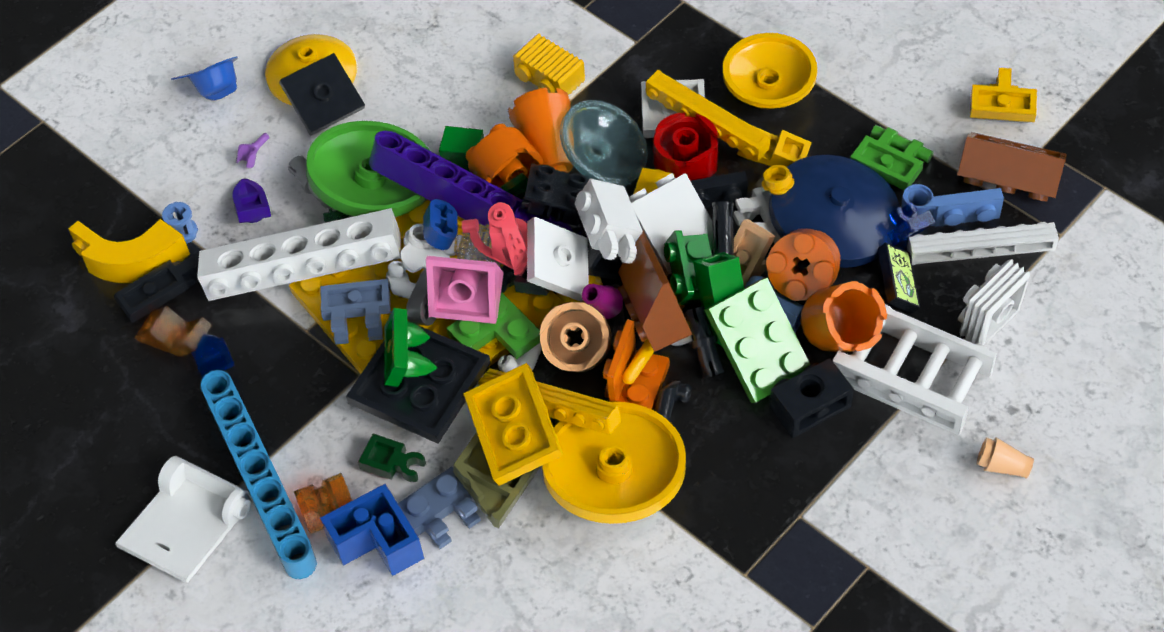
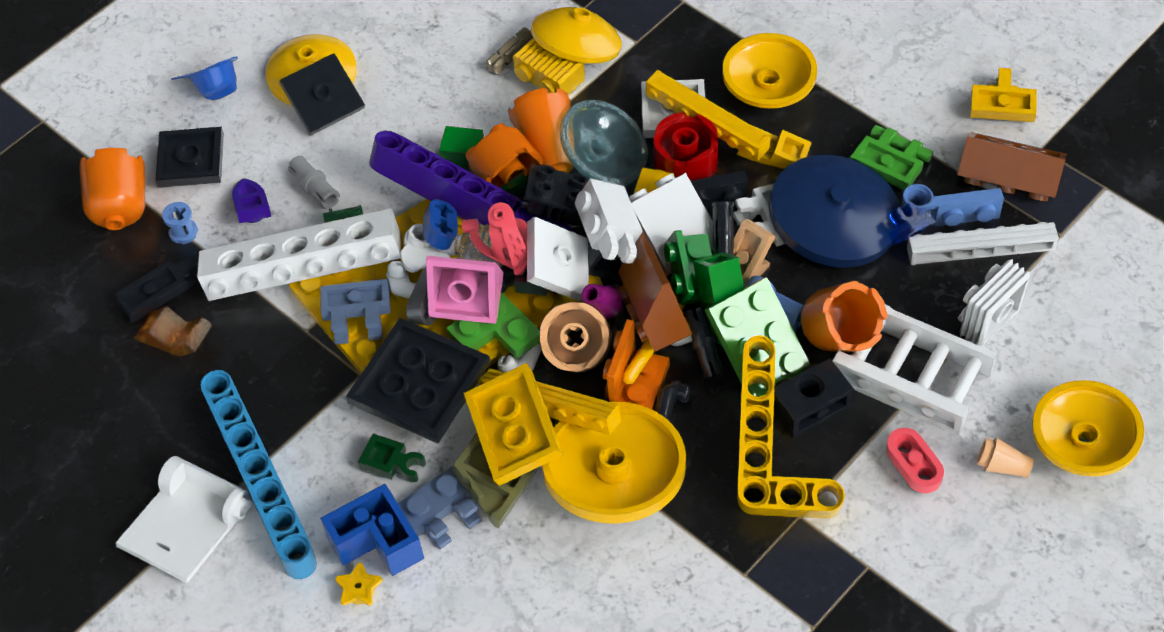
(112, 188): none -> orange cylinder
(128, 259): yellow arch -> none
(189, 157): none -> black plate
(212, 355): clear blue plate -> none
(248, 152): medium lavender hand -> none
(319, 501): clear orange wheel -> none
(342, 174): bright green dish -> none
(358, 595): none -> yellow plate
(398, 359): green tile -> none
(505, 53): none -> dark tan axle
(576, 35): none -> yellow dish
(762, 442): none -> yellow beam
(777, 180): yellow plate -> none
(796, 246): orange brick -> none
(898, 277): tile -> none
(916, 462): none -> coral plate
(1092, 413): none -> yellow dish

